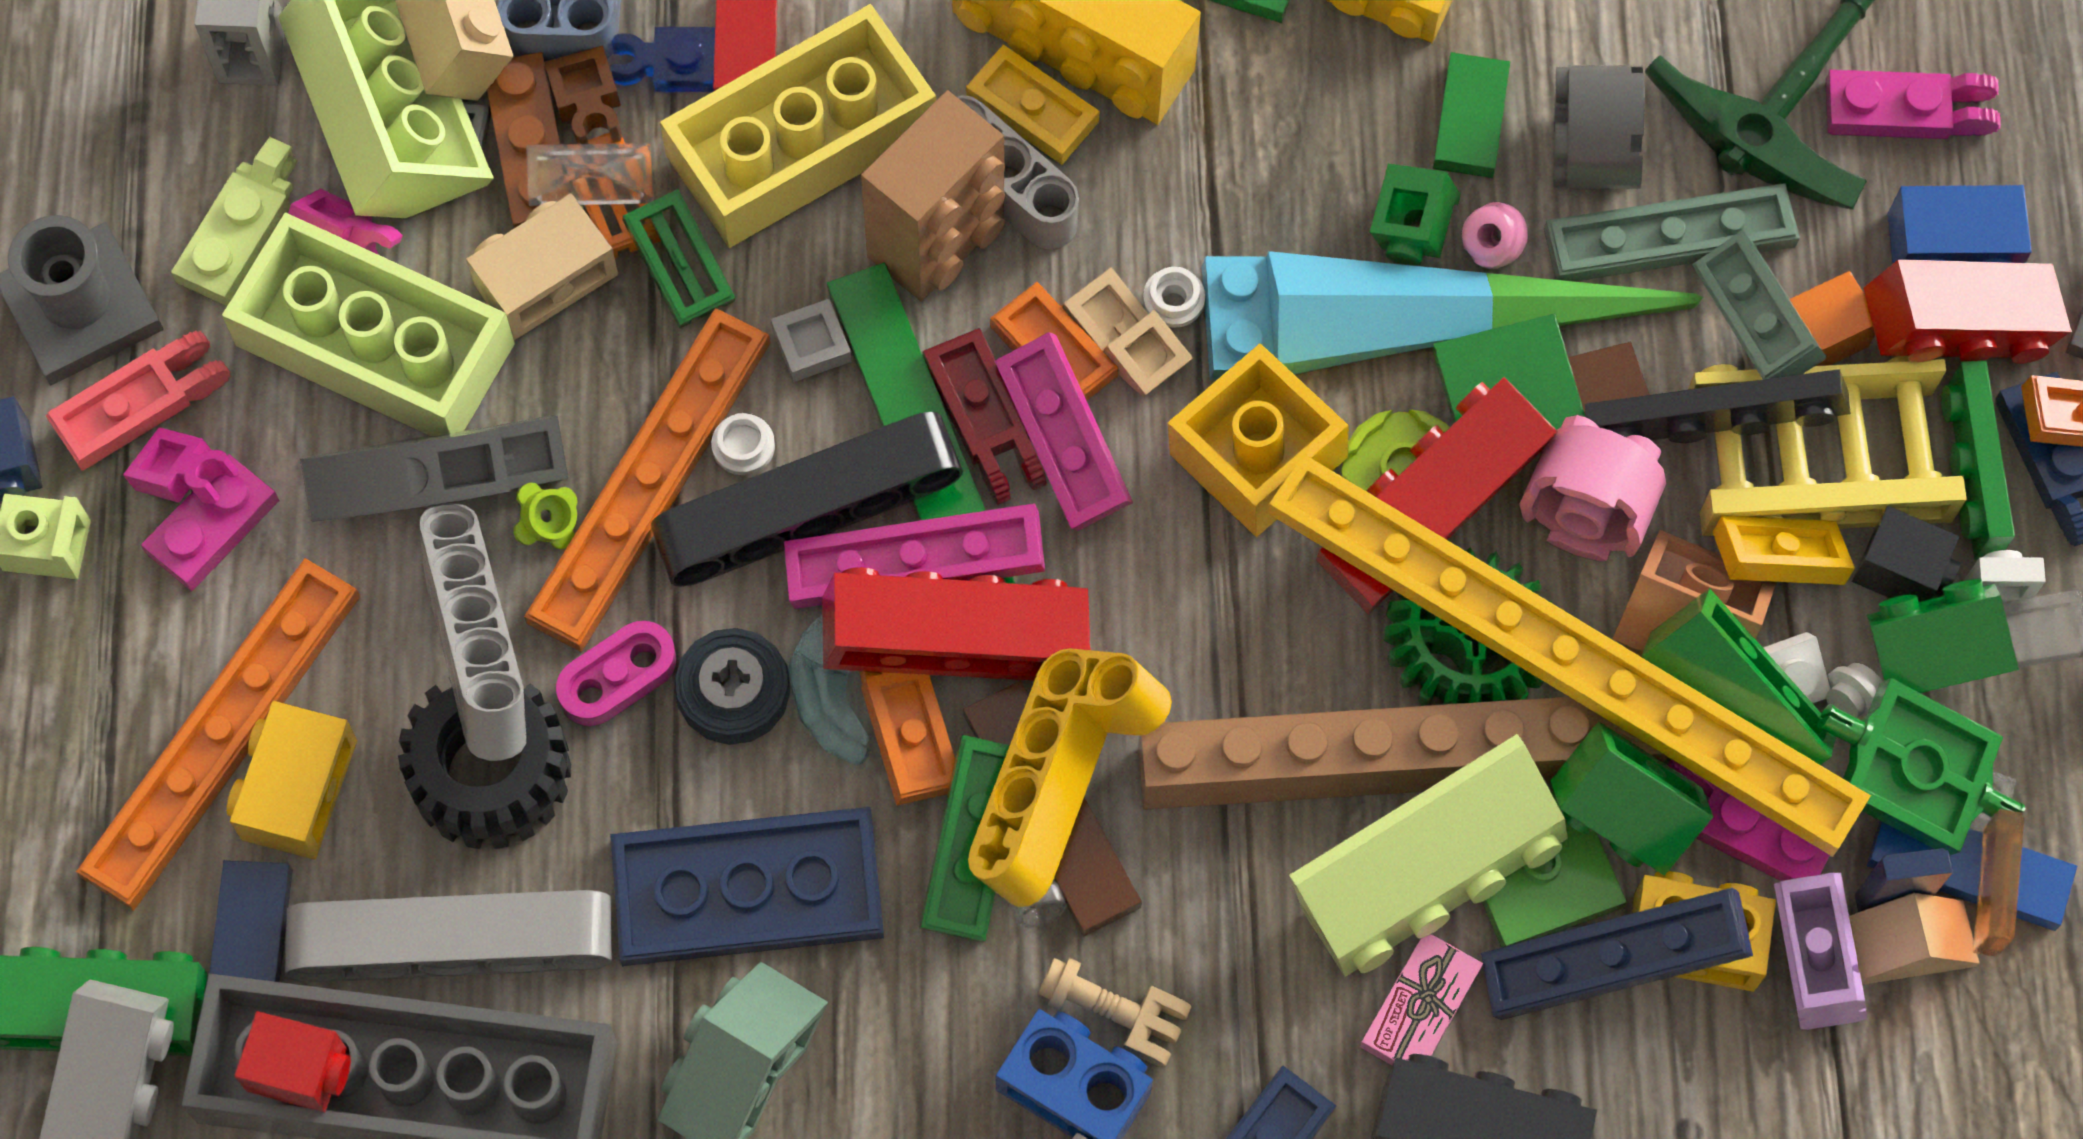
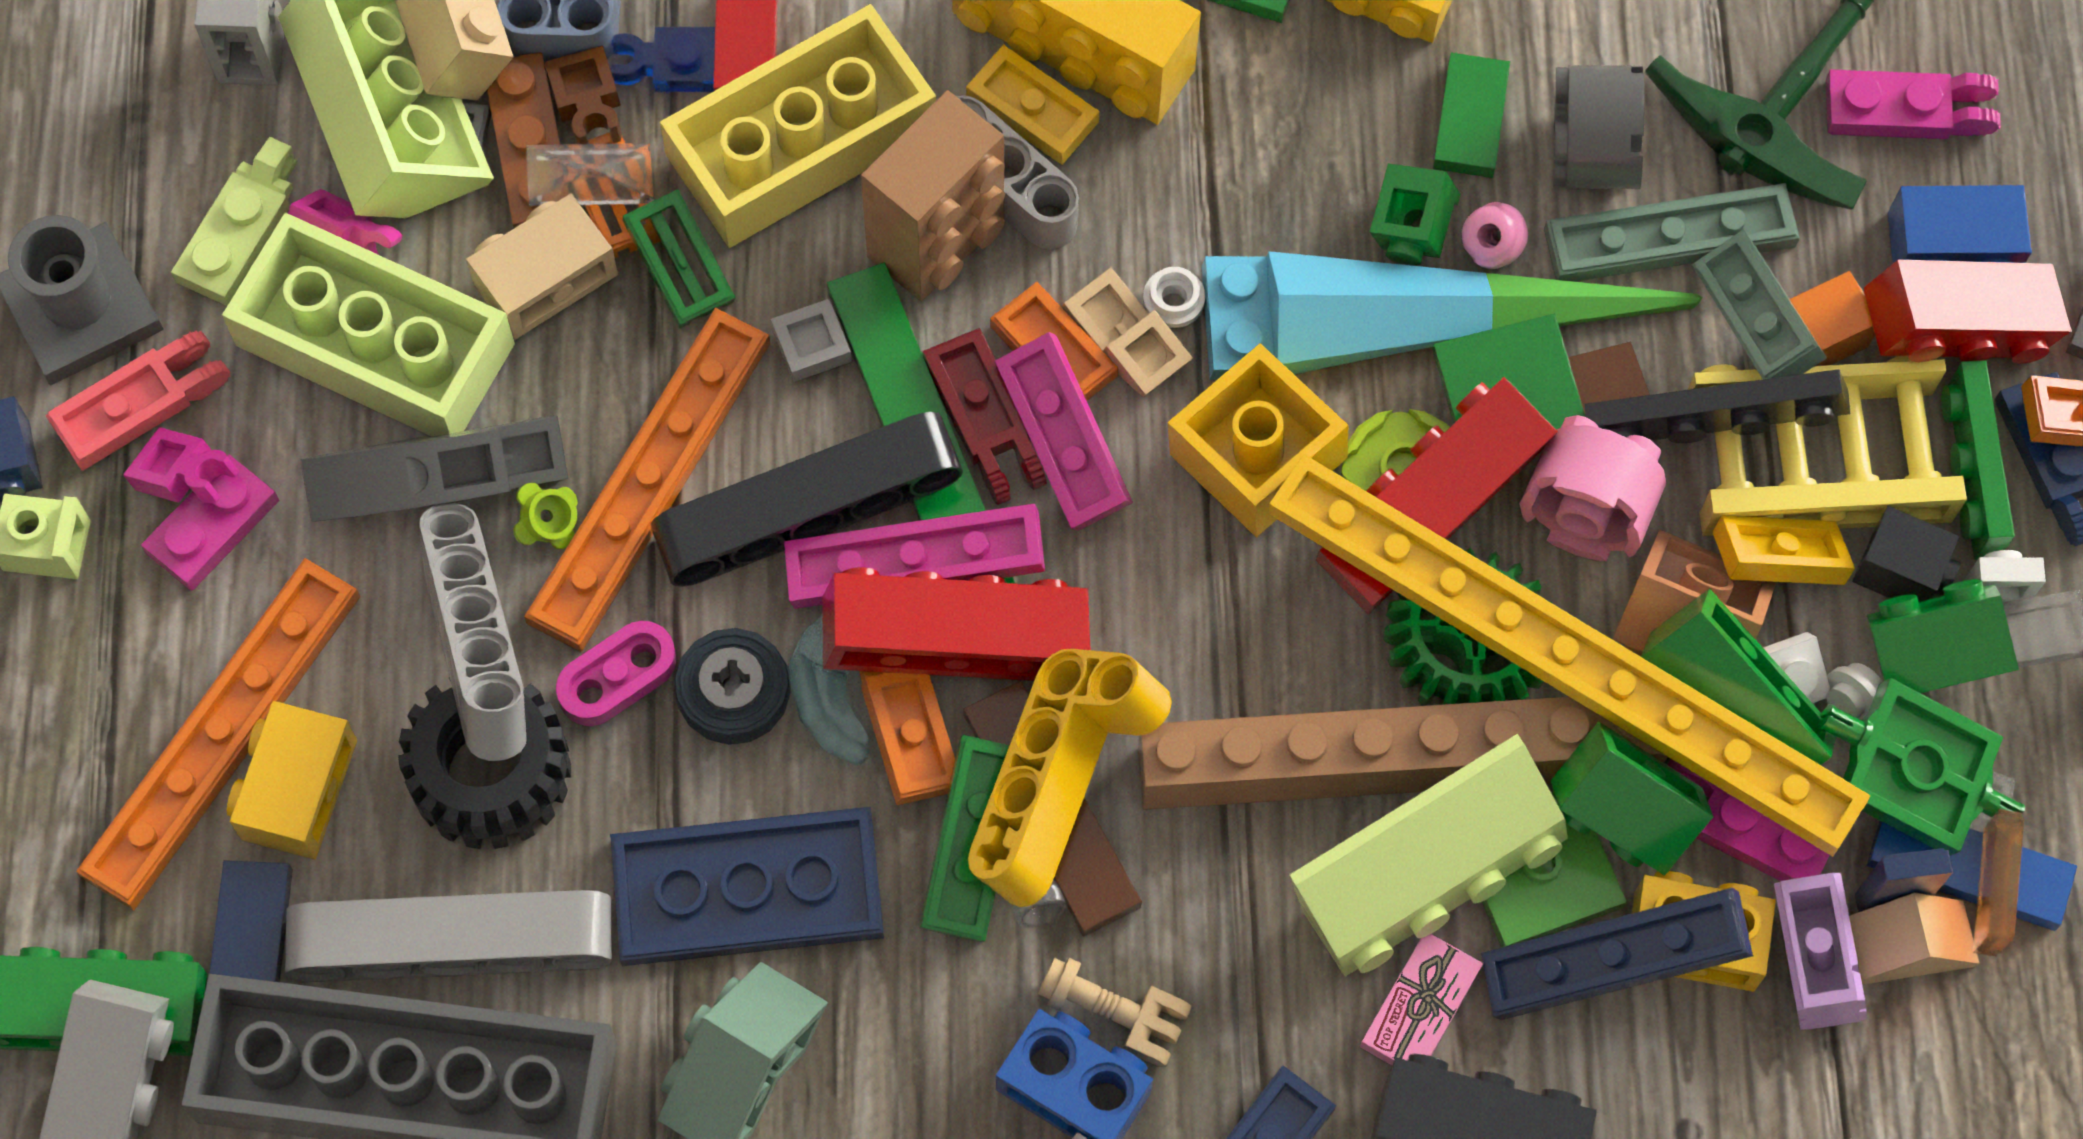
(293, 1062): red brick -> none
(743, 444): white plate -> none

